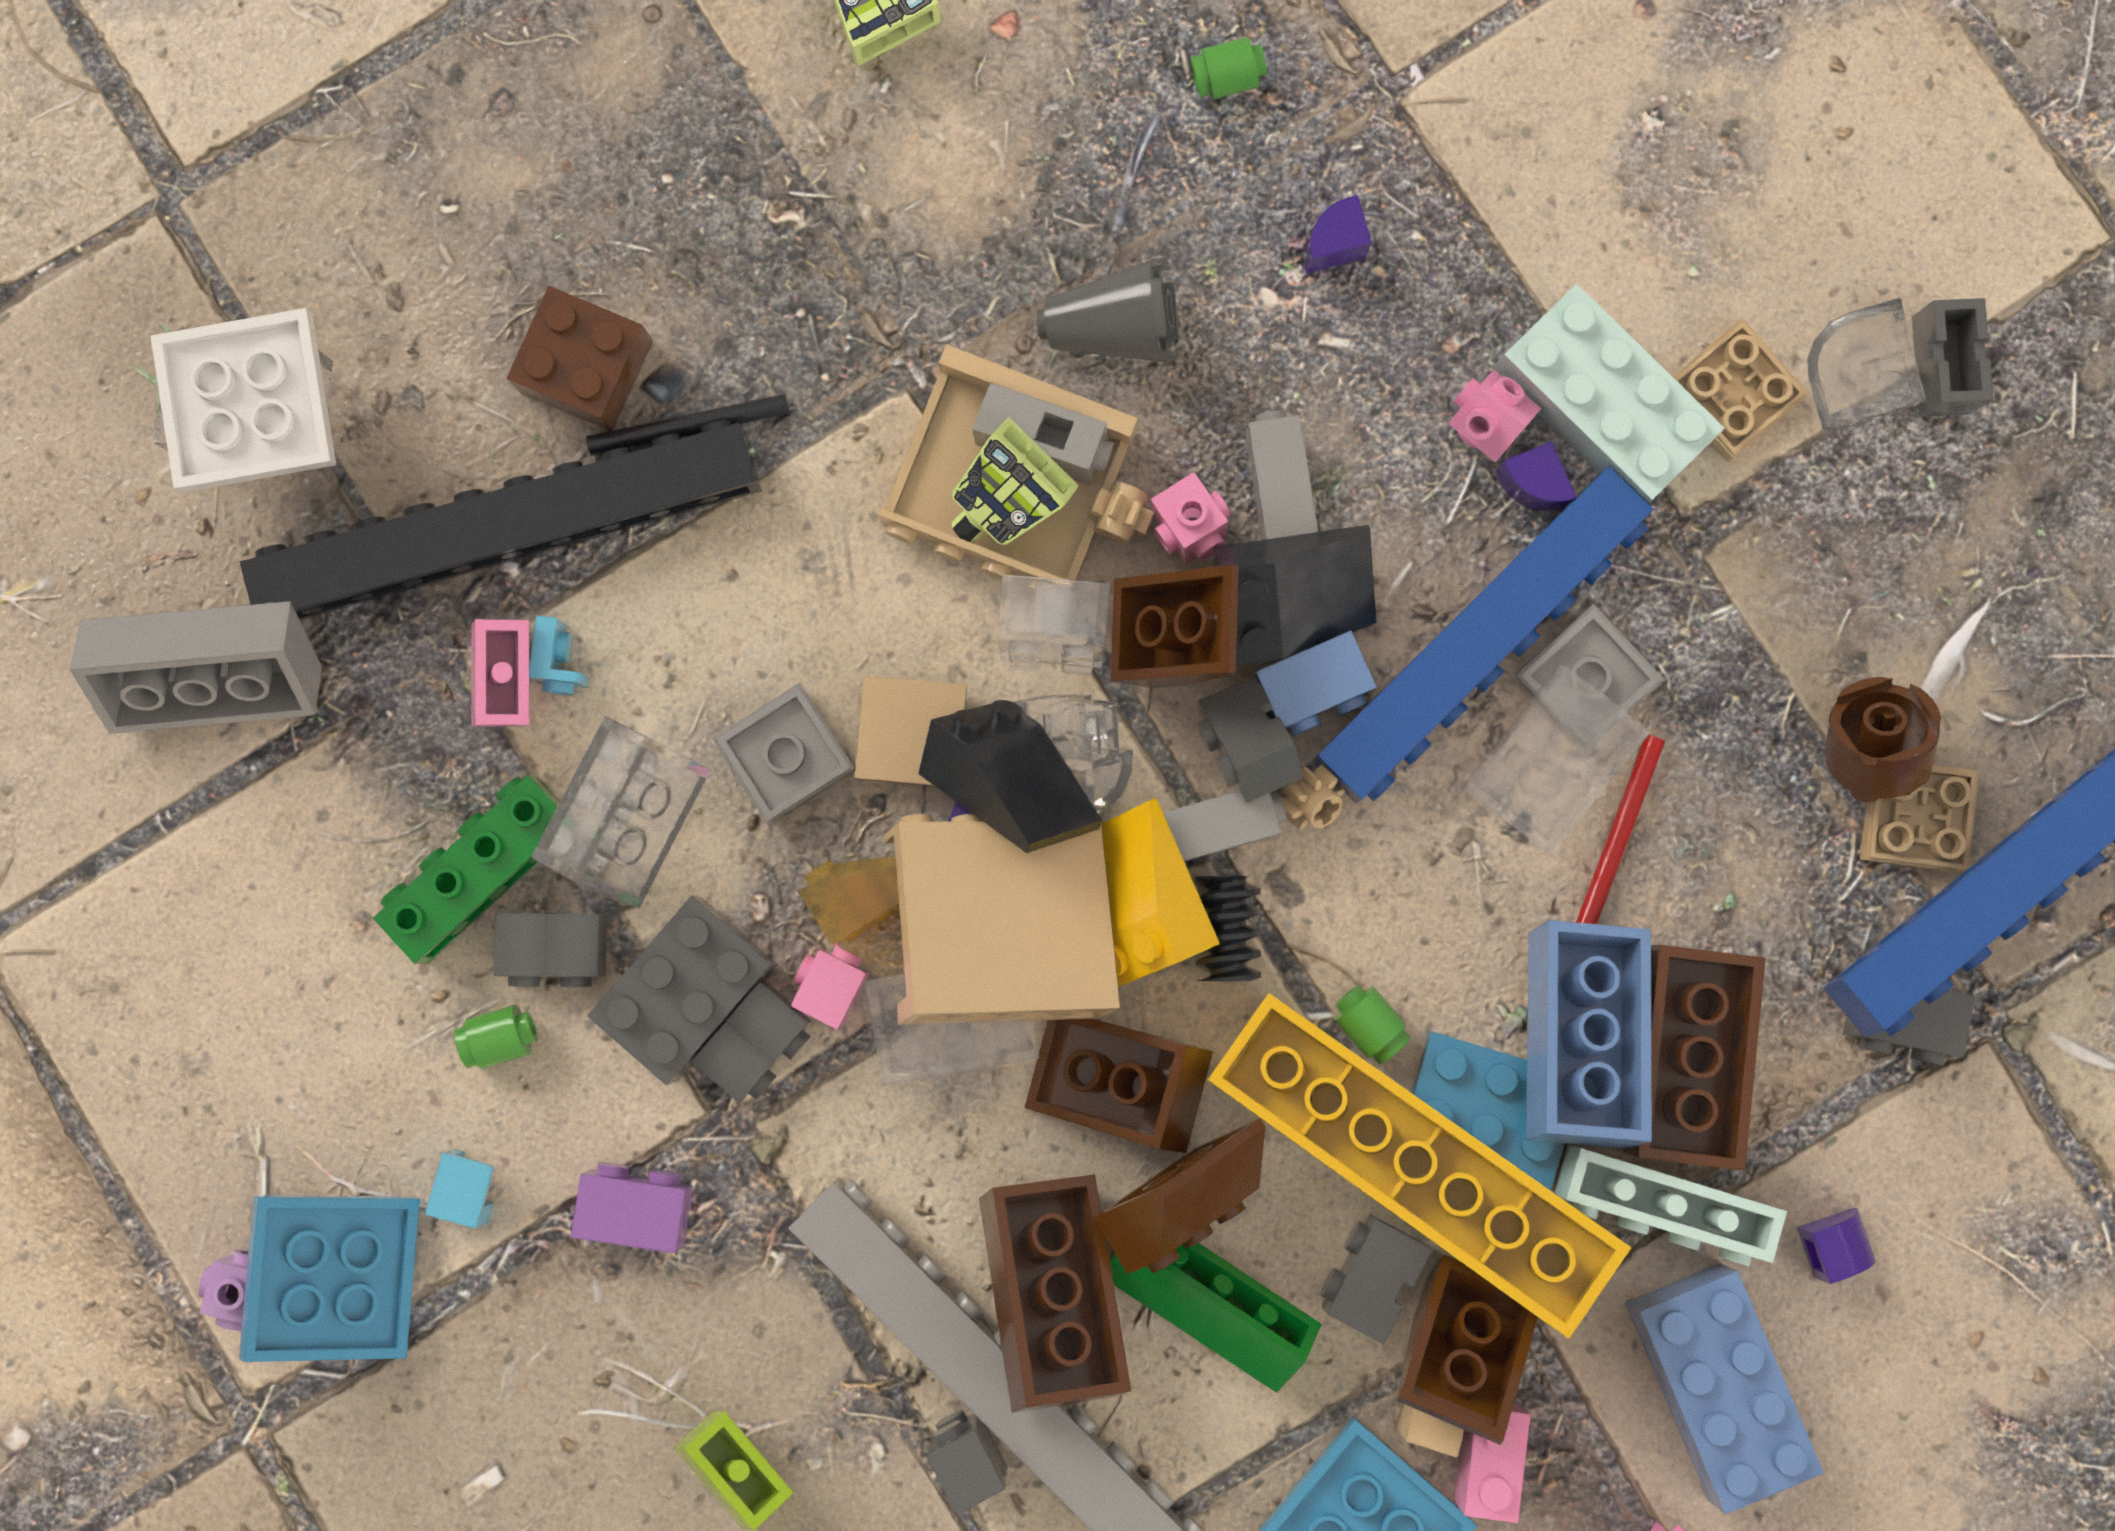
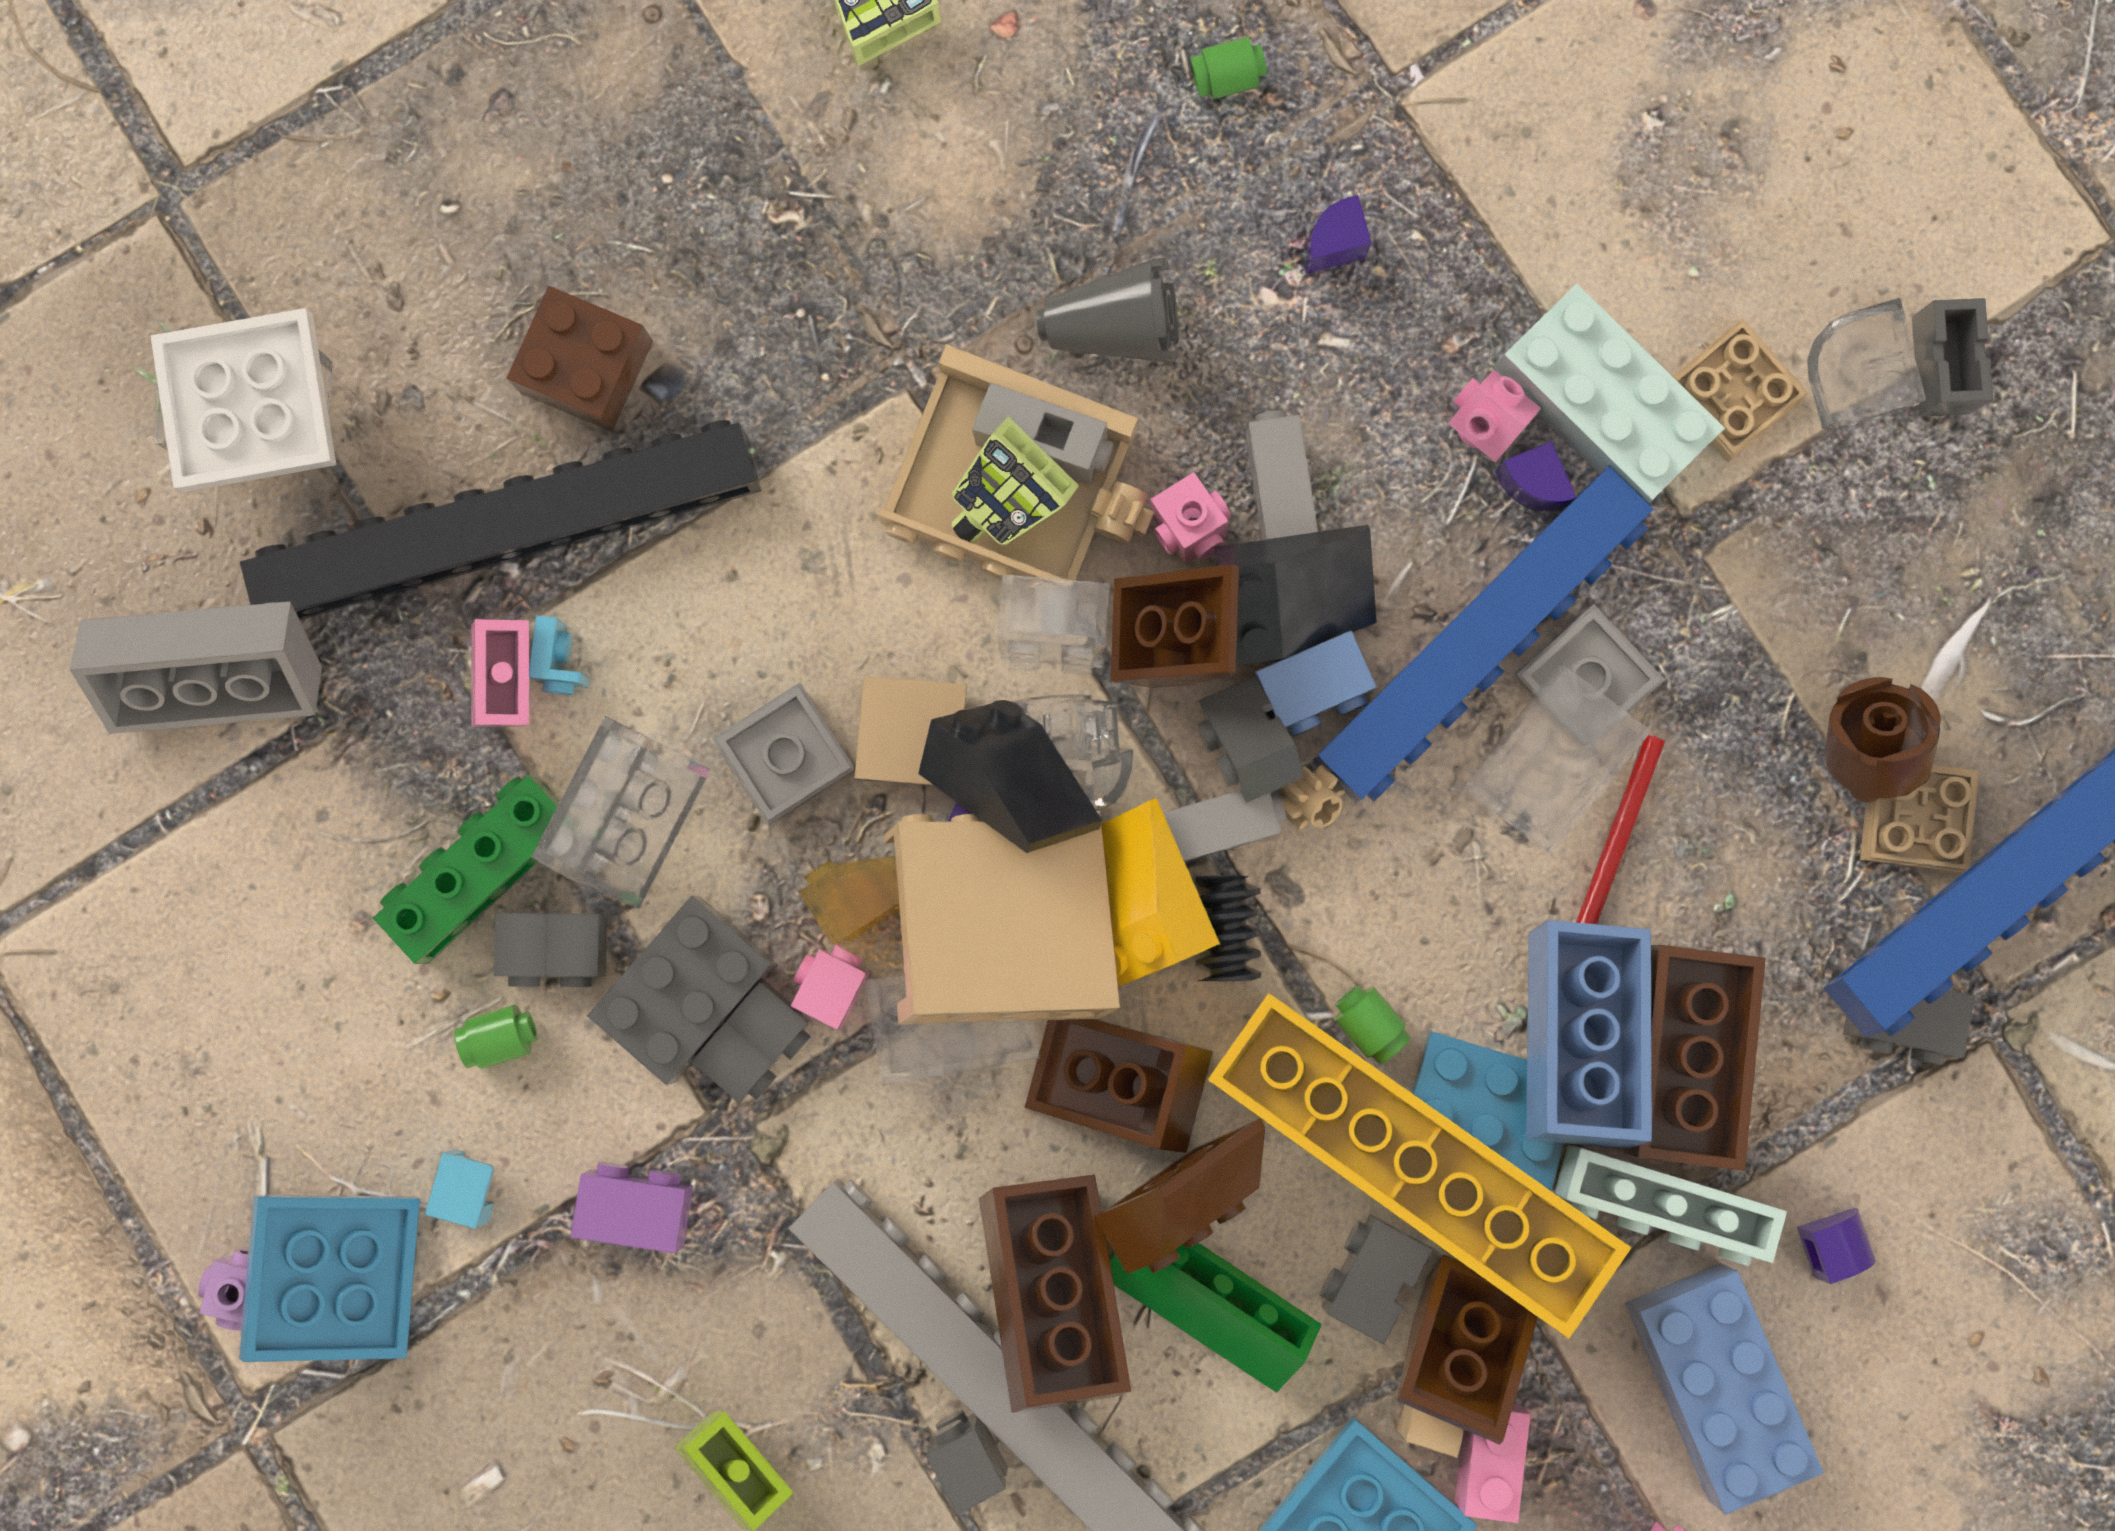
(687, 424): black bar -> none

